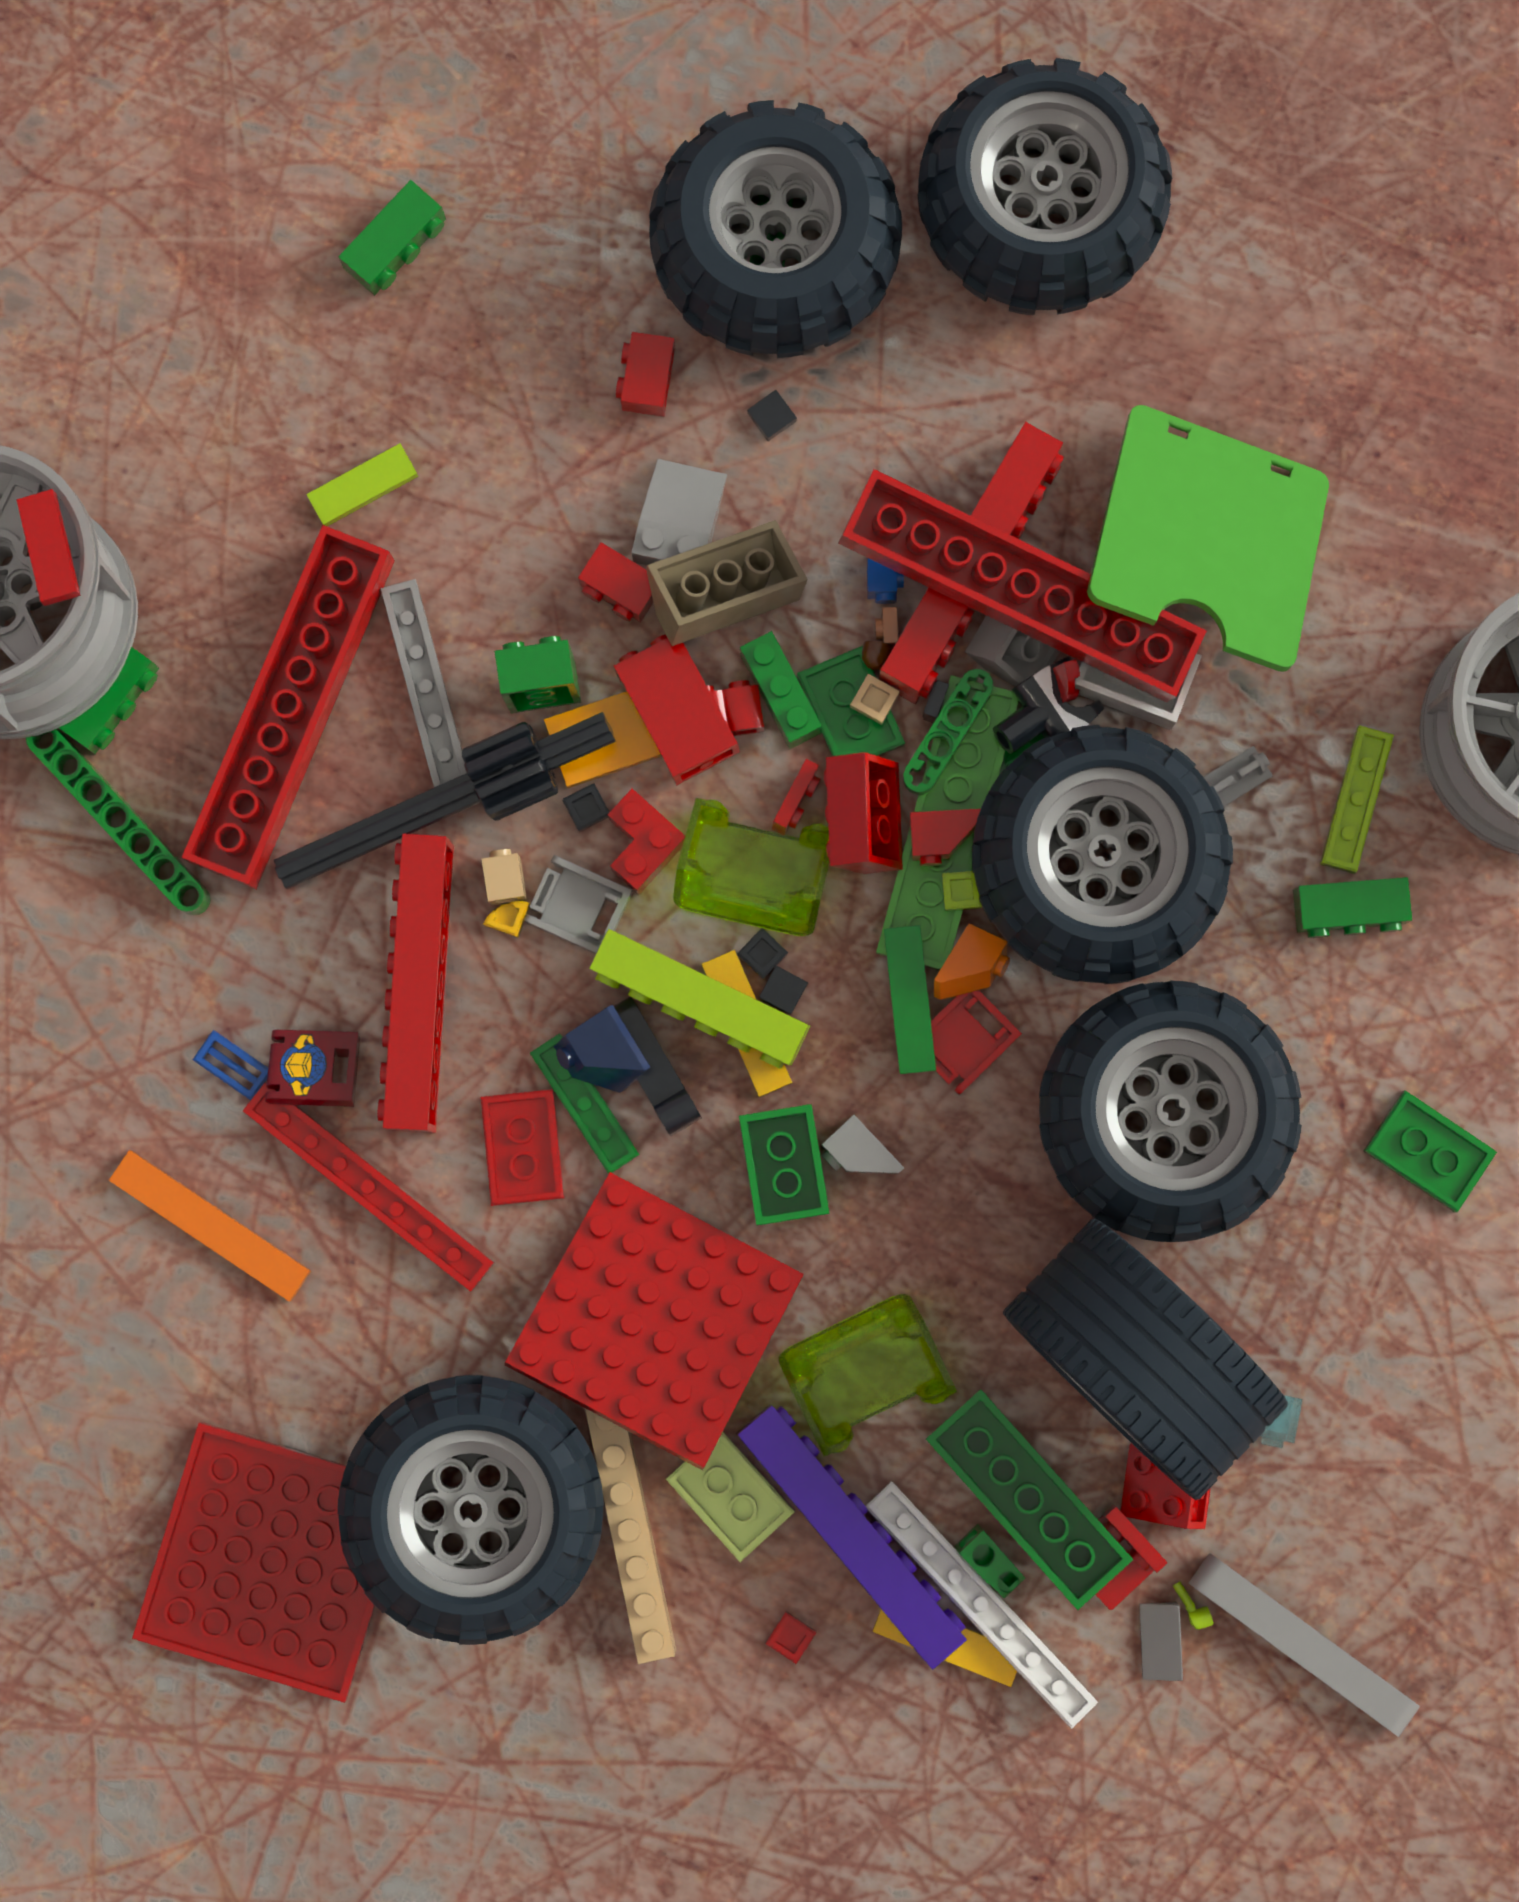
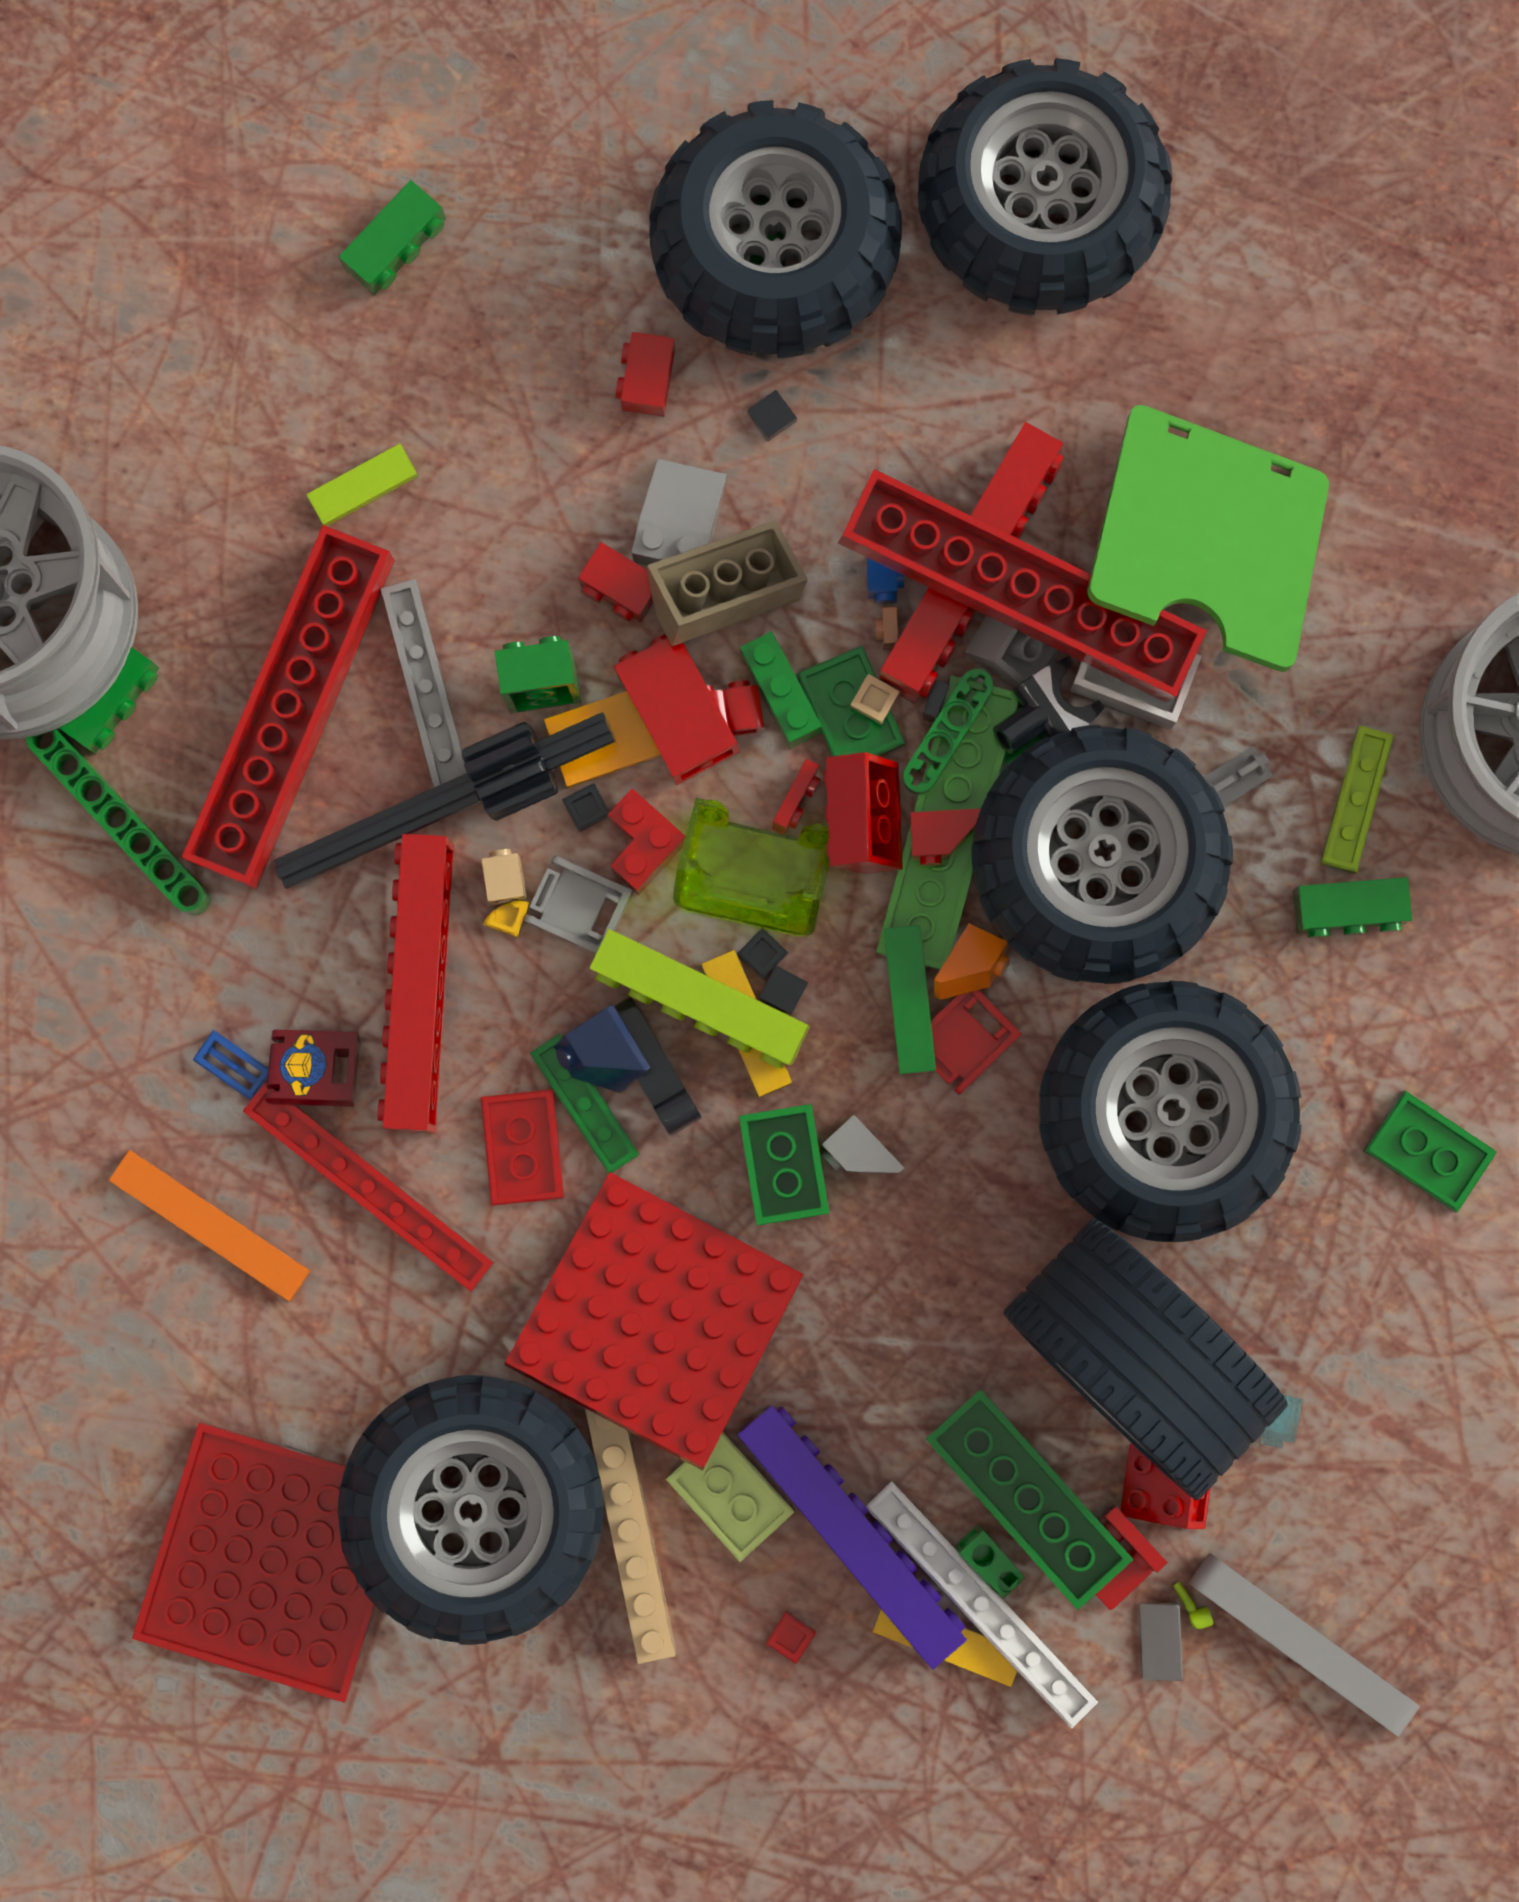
(48, 547): red tile -> none
(864, 1369): clear neon green windscreen -> none
(875, 654): reddish brown hinge -> none
(960, 891): lime tile -> none
(1065, 677): red tile -> none

